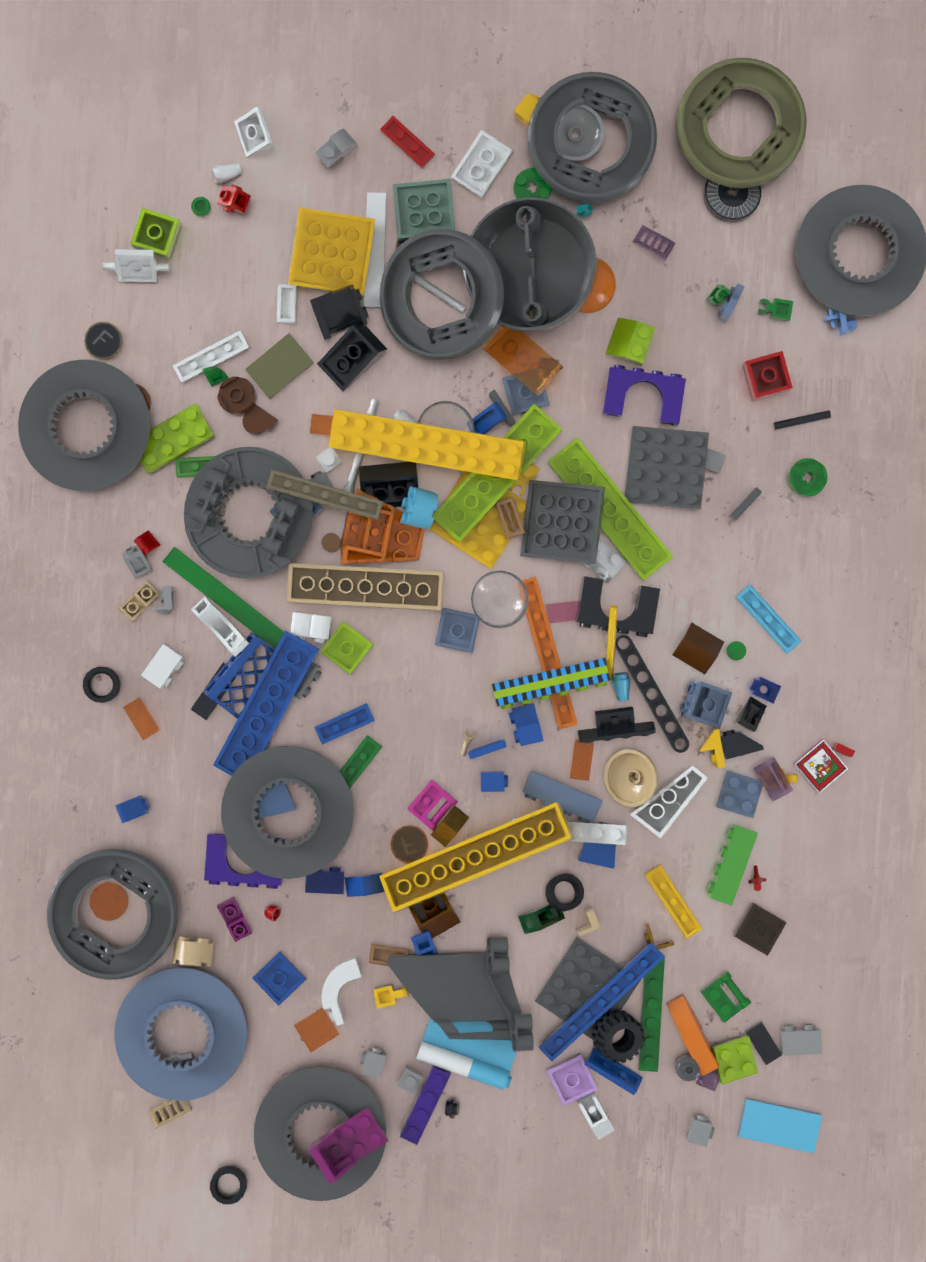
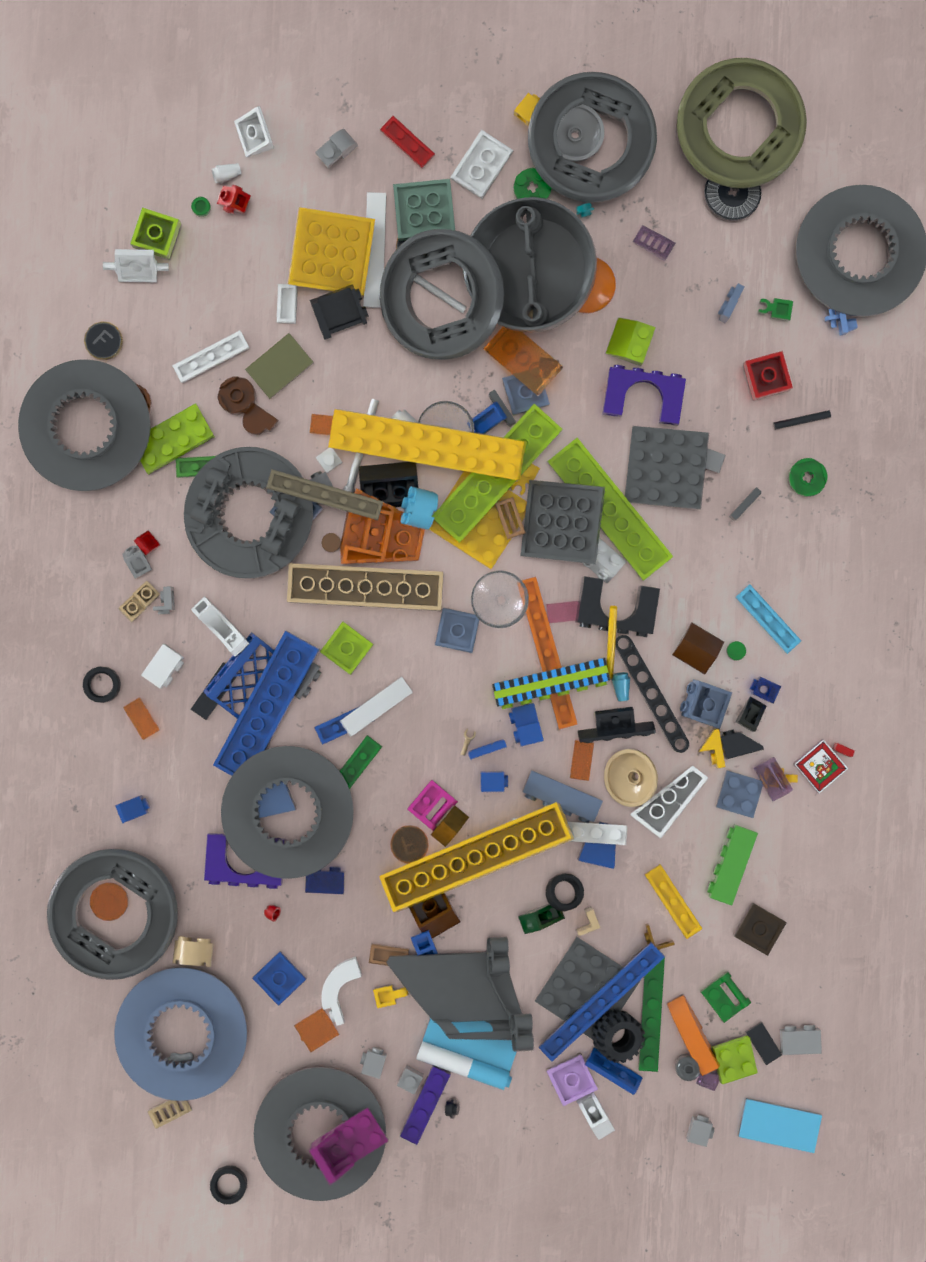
(214, 375): green tile -> none
(223, 597): green tile -> none
(234, 919): magenta slope -> none
(311, 626): white brick -> none
(352, 355): black slope -> none
(364, 885): blue slope -> none
(376, 706): none -> white tile
(718, 295): green plate -> none
(757, 879): red bar -> none

